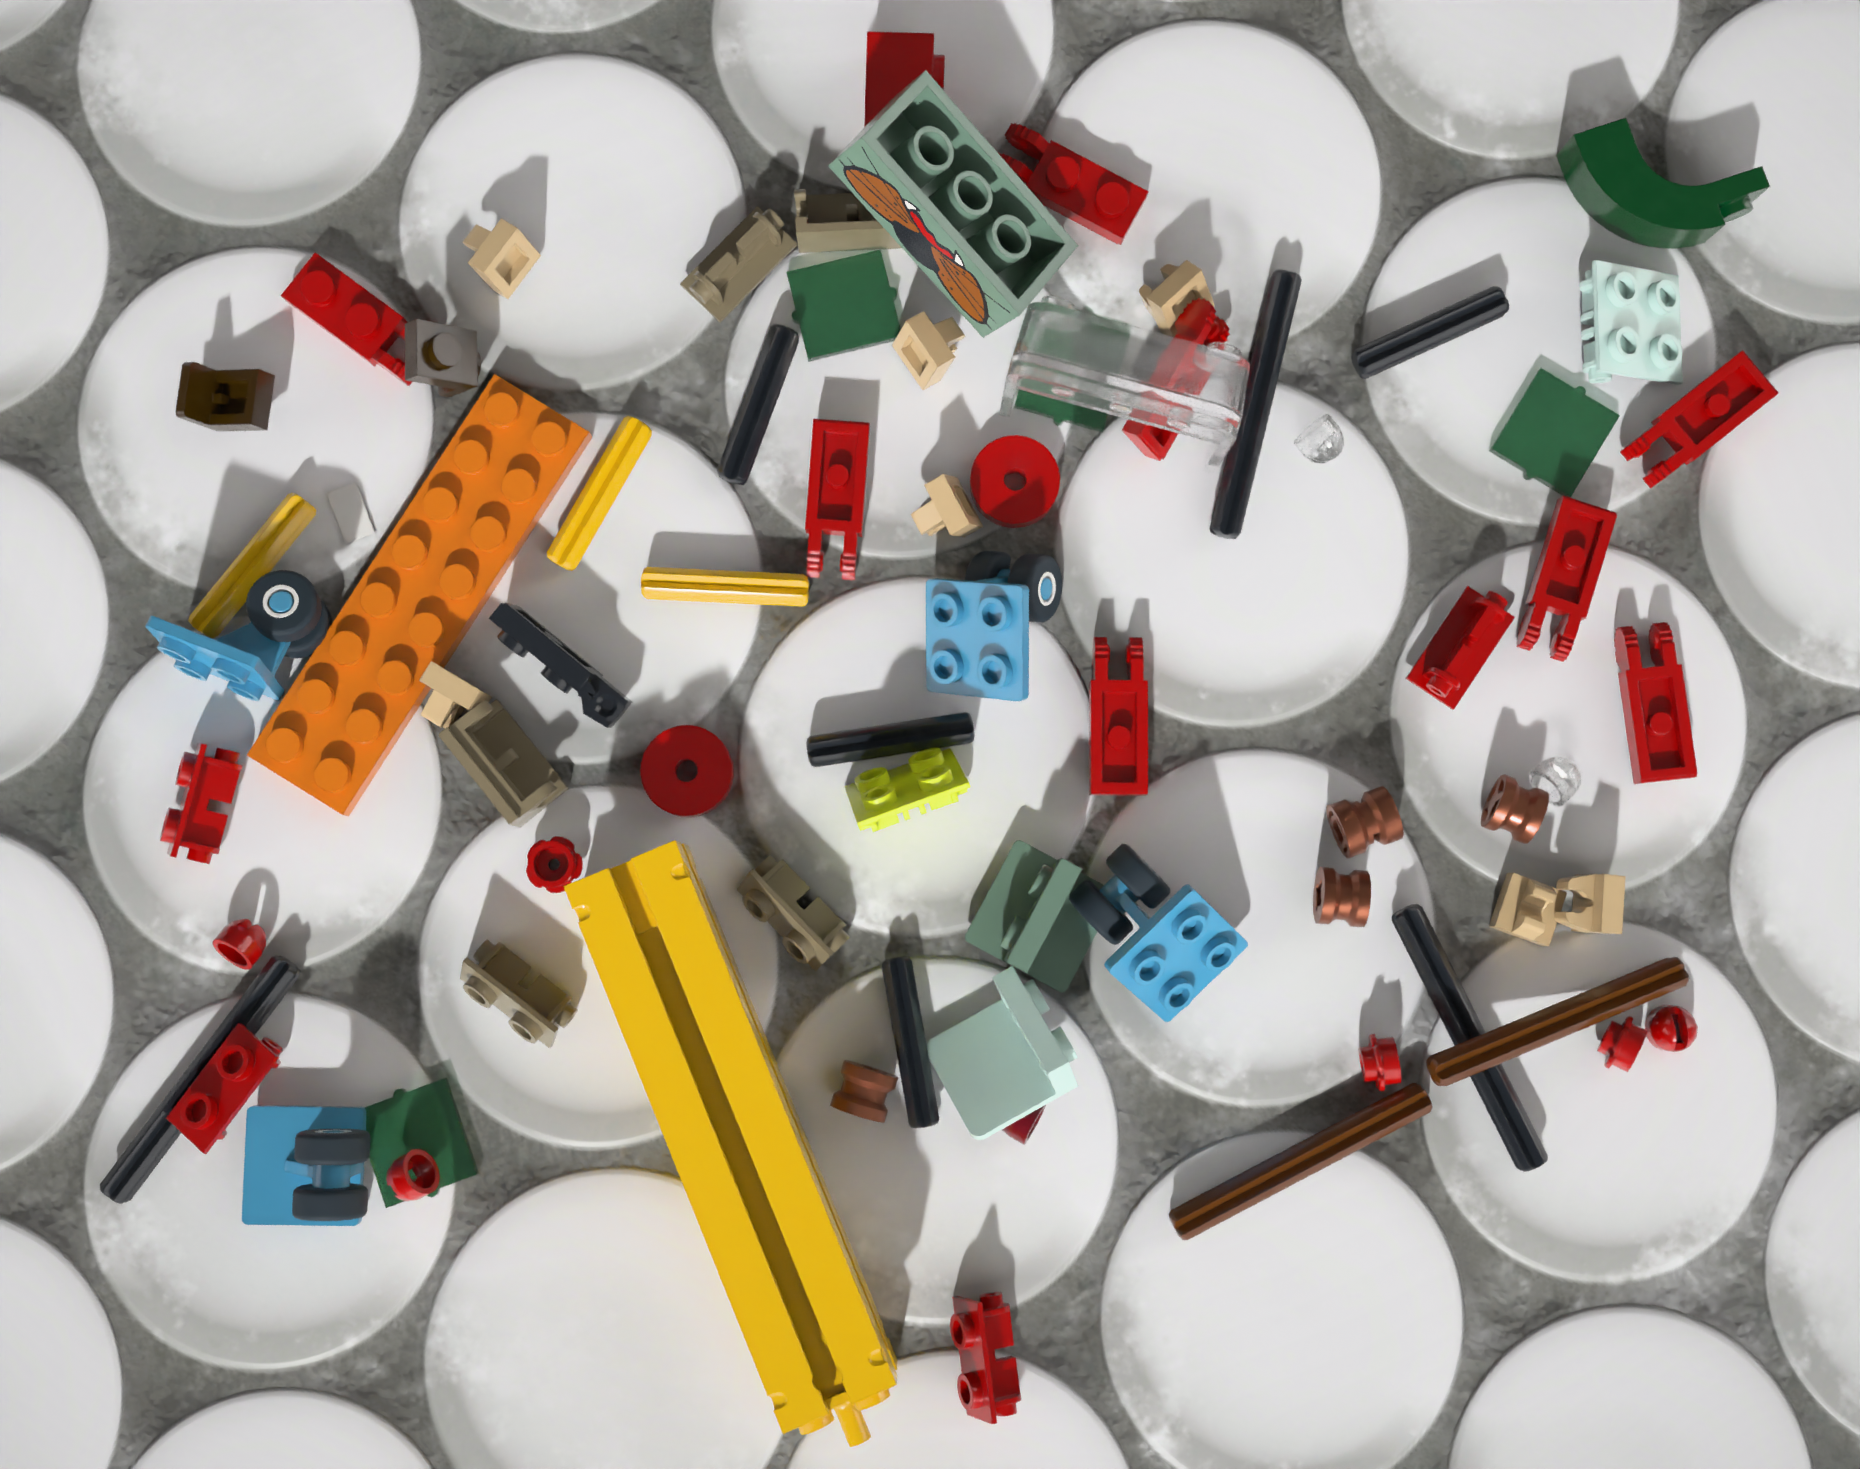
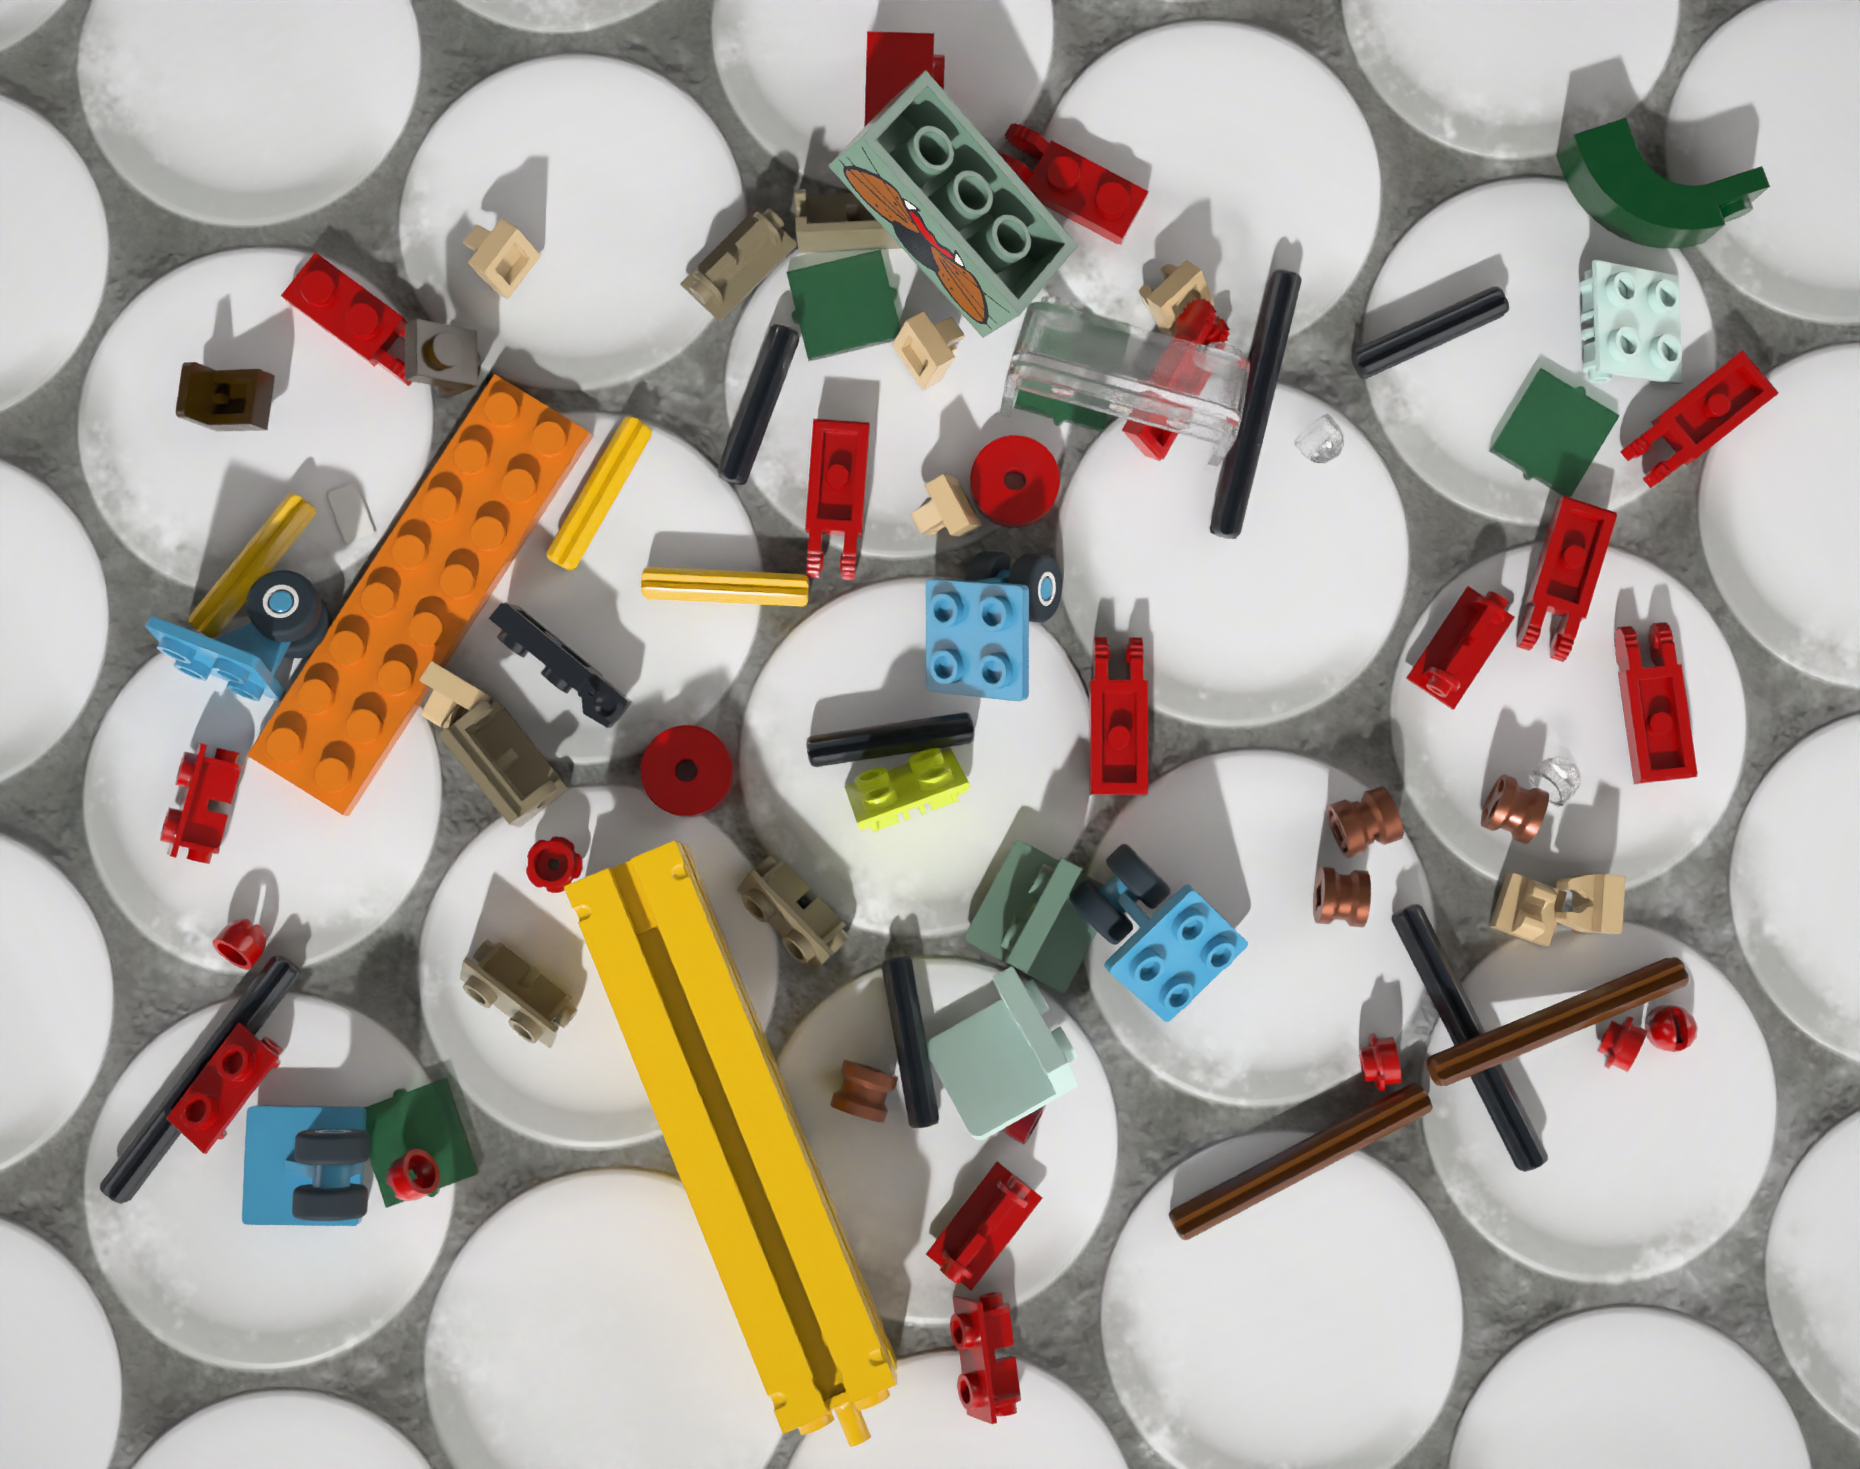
(983, 1226): none -> red hinge

